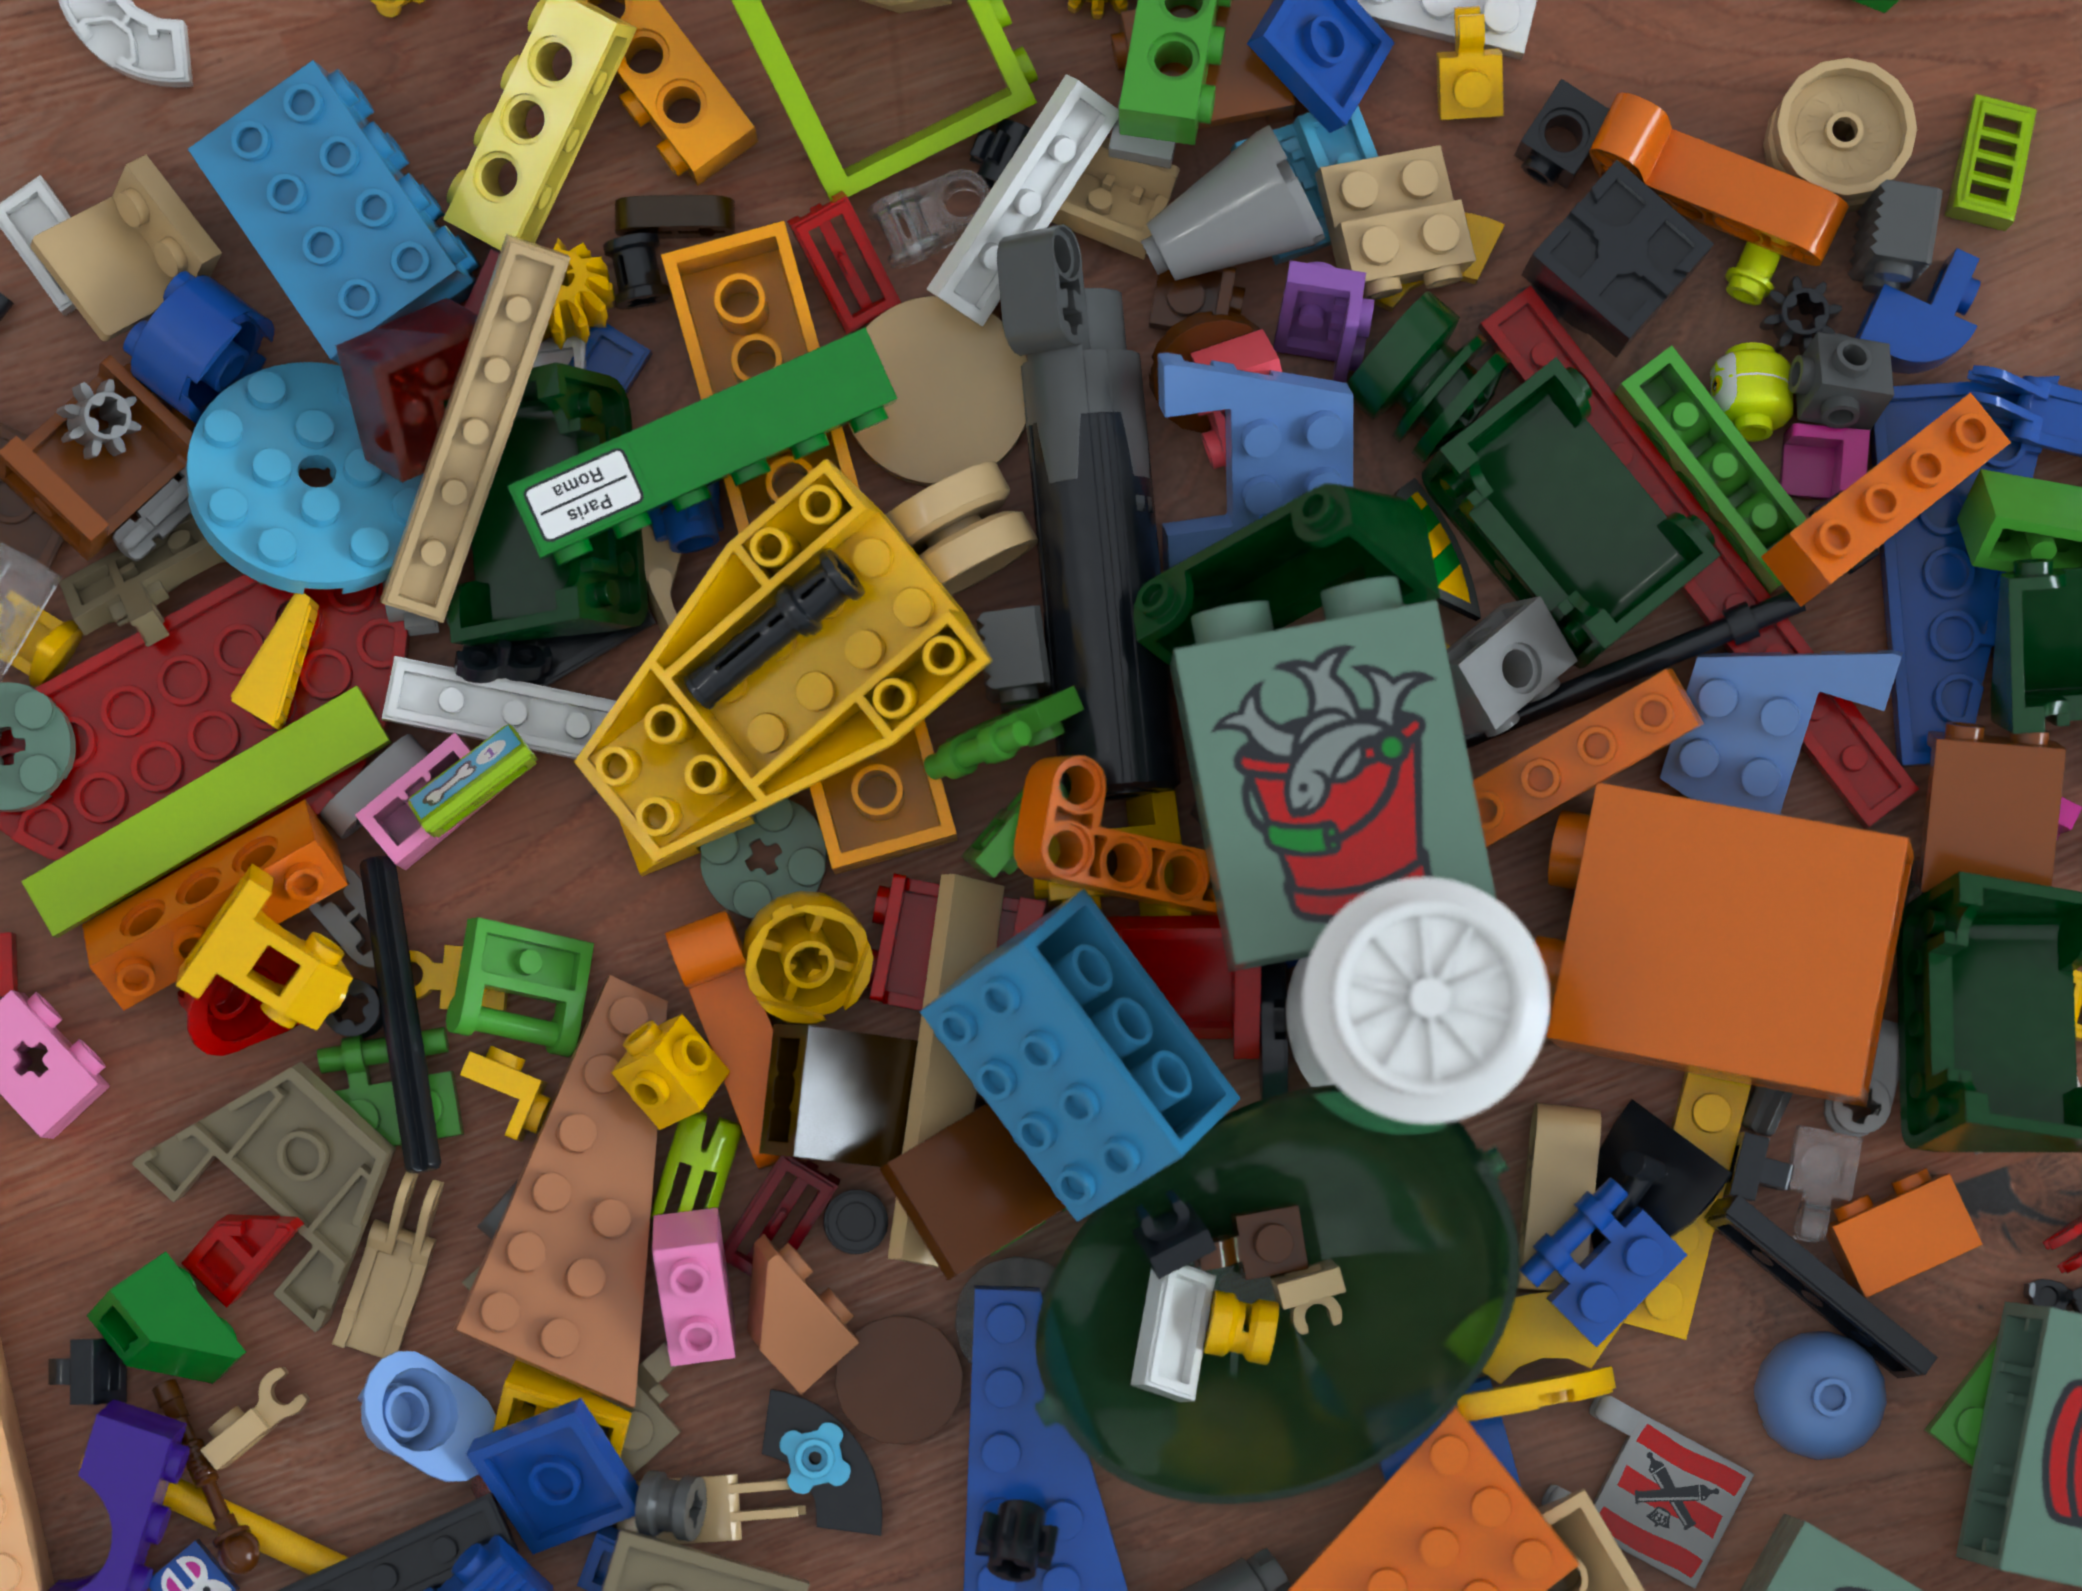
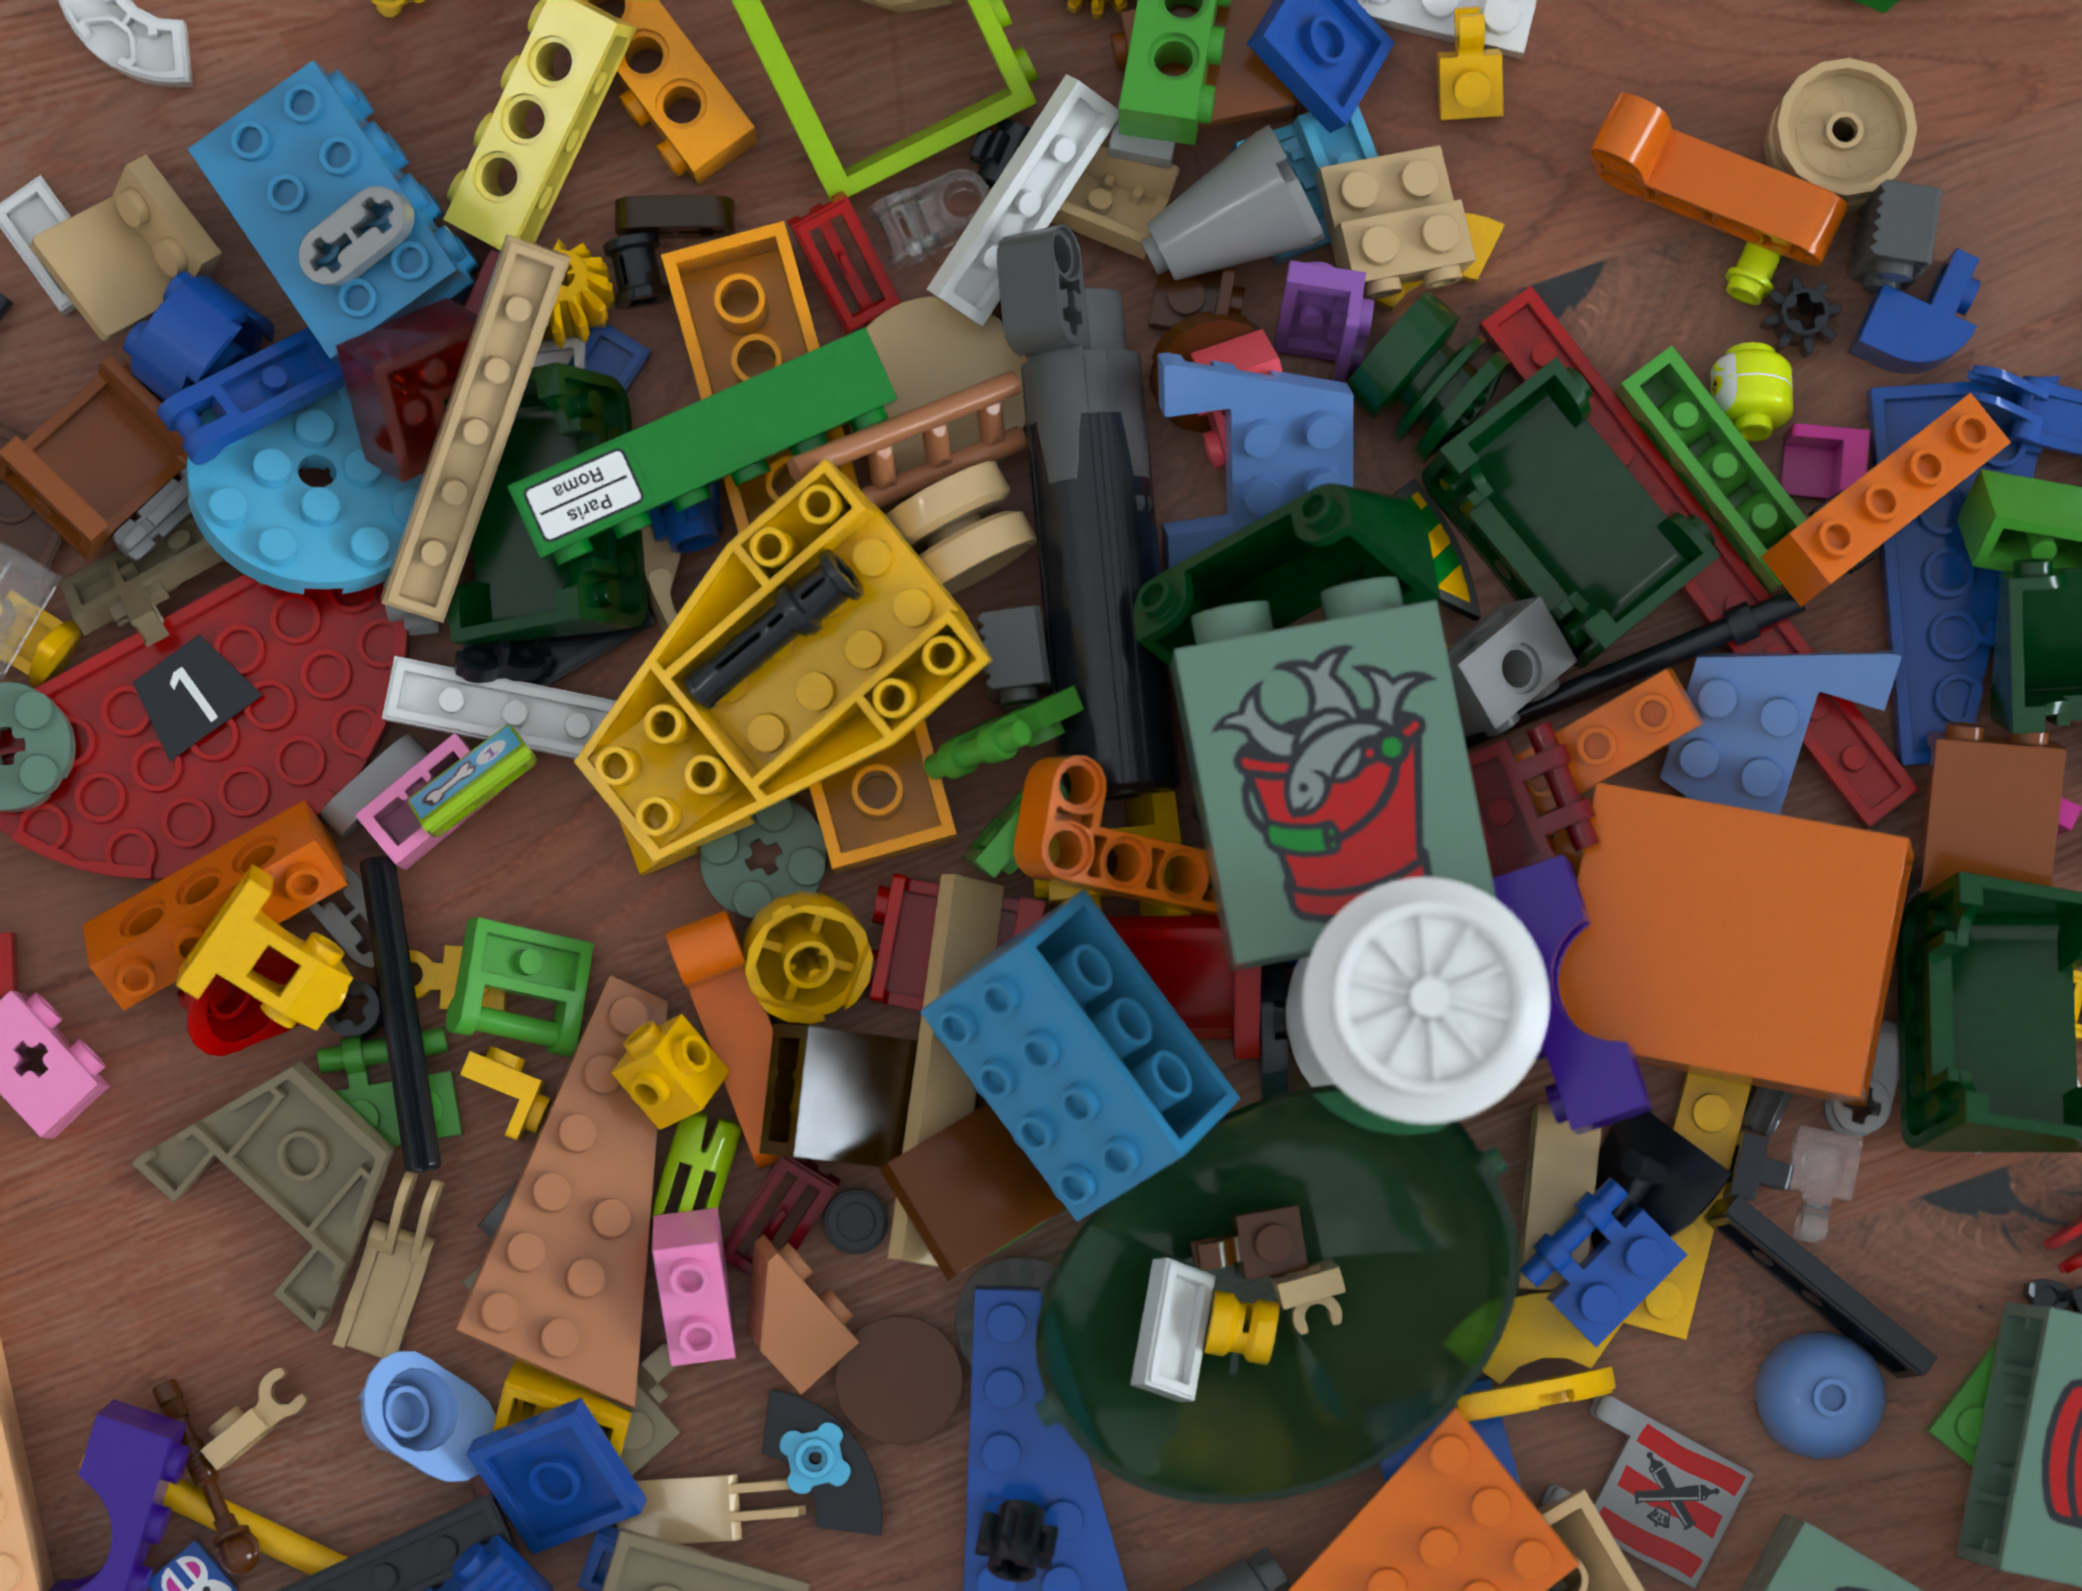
(85, 428): light grey gear -> none
(92, 1372): black tile -> none
(165, 1324): green slope -> none
(192, 695): none -> black sticker
(206, 812): lime tile -> none
(238, 1252): red tile -> none
(251, 395): none -> blue plate
(274, 673): yellow slope -> none
(346, 225): none -> light grey beam
(671, 1505): dark grey wheel -> none
(932, 422): none -> nougat bar
(1172, 1237): black tile -> none
(1508, 814): none -> dark red plate
(1566, 109): black brick -> none
(1593, 1077): none -> dark purple arch
(1616, 259): black piece -> none
(1842, 381): dark grey brick -> none
(1901, 1233): orange brick -> none
(1981, 209): lime slope -> none

